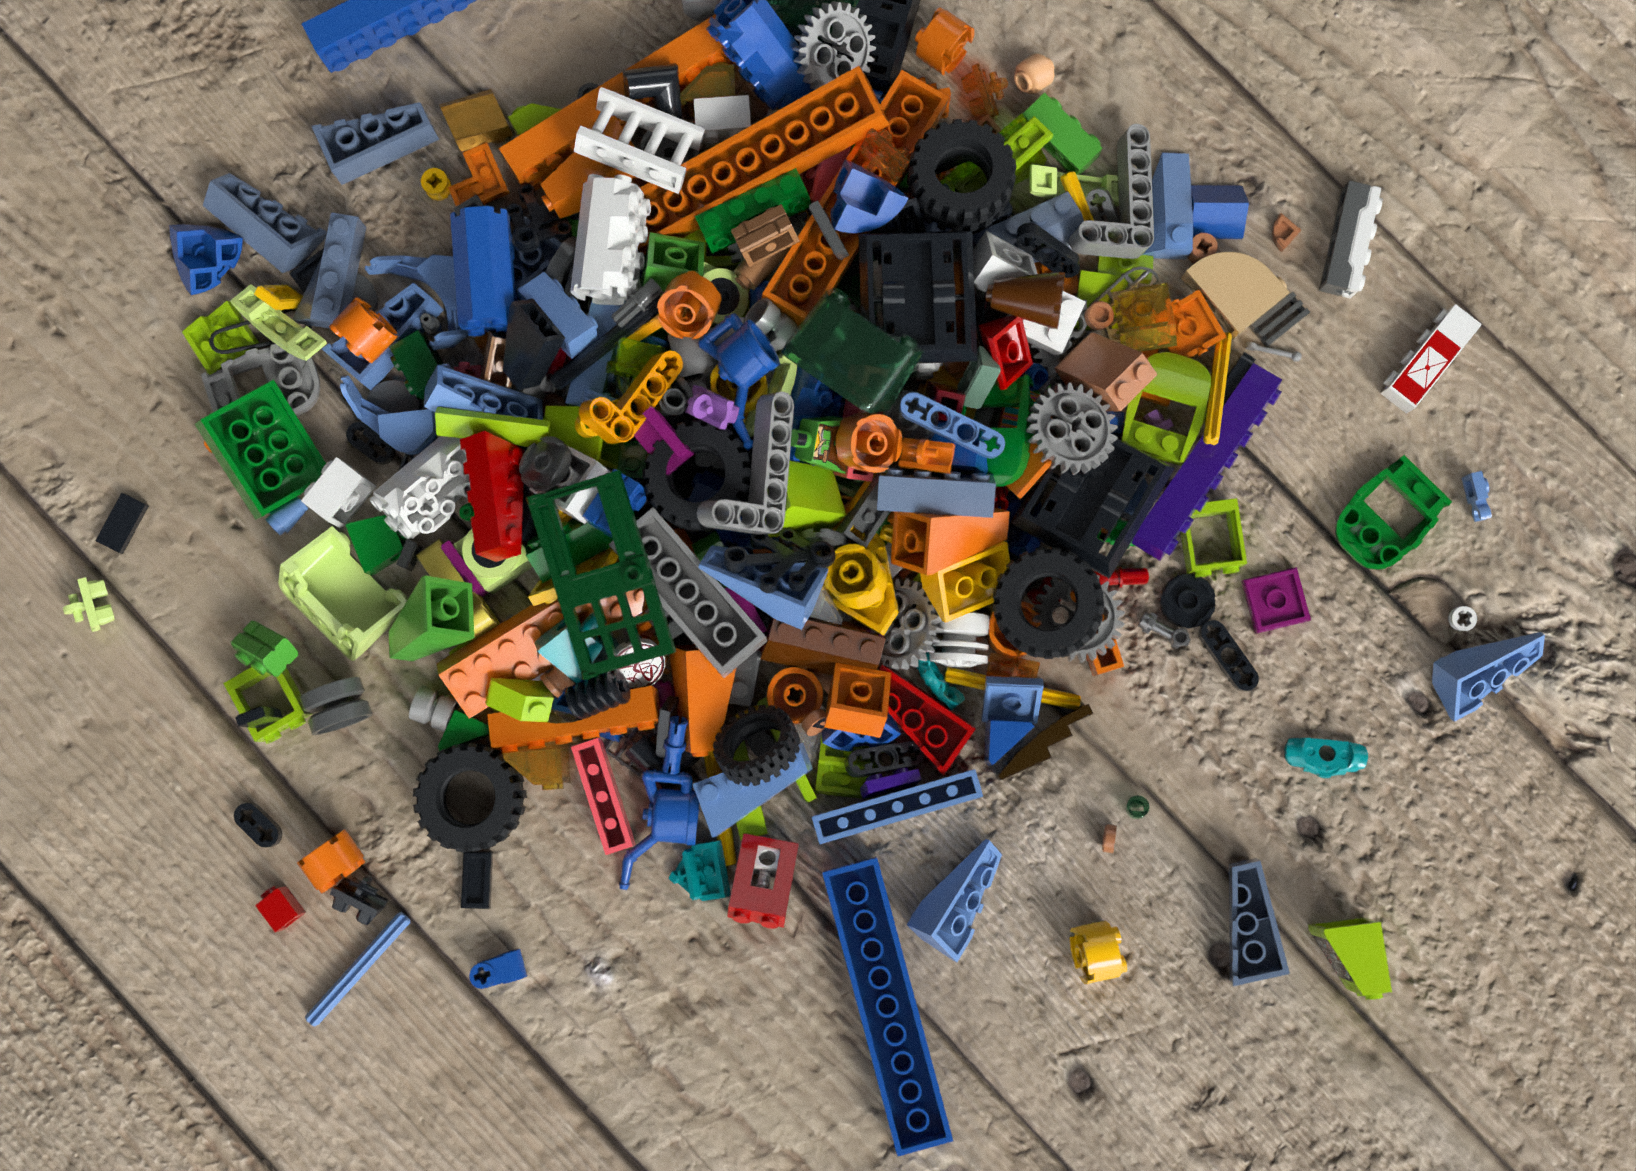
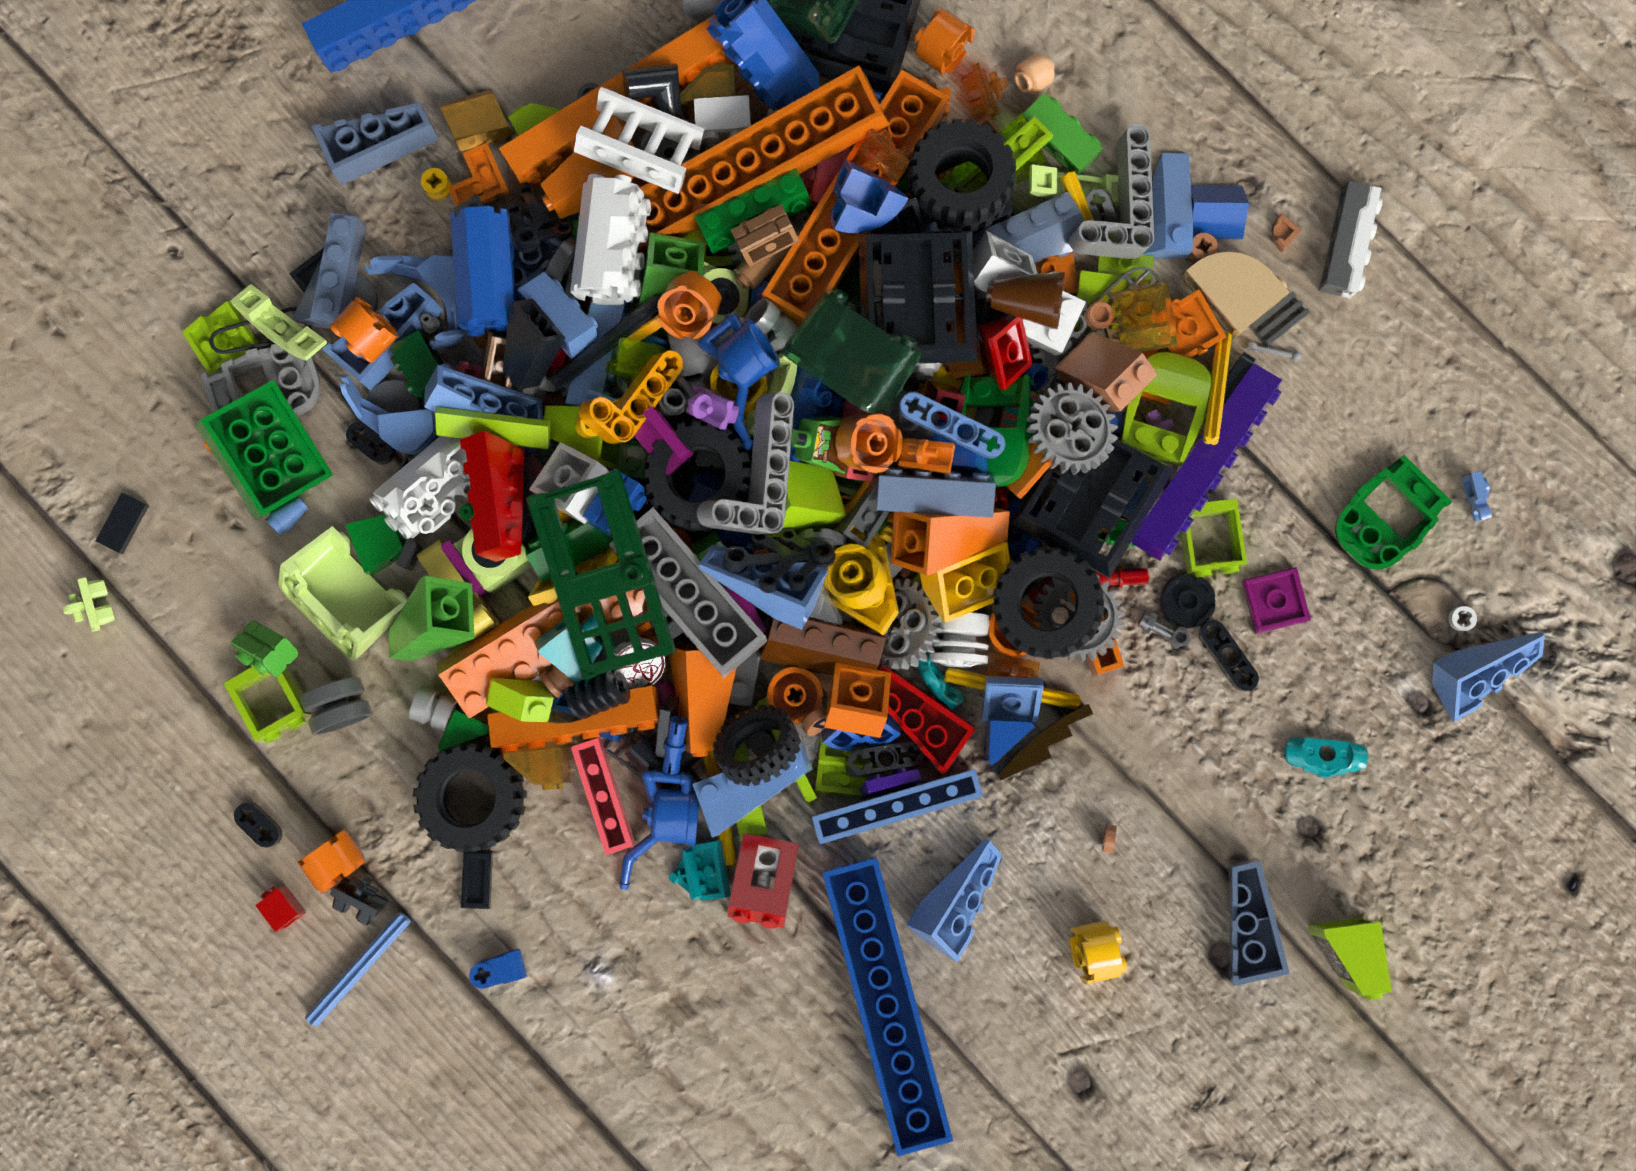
(203, 254): blue brick -> none
(258, 717): black tile -> none
(262, 223): sand blue wedge -> none
(279, 296): yellow plate -> none
(338, 492): white brick -> none
(545, 463): dark grey tile -> none
(637, 302): dark grey axle -> none
(828, 230): dark grey tile -> none
(846, 25): light grey gear -> none
(979, 379): sand green slope -> none
(1043, 240): black beam -> none
(1137, 802): clear green hinge -> none
(1430, 358): white brick -> none

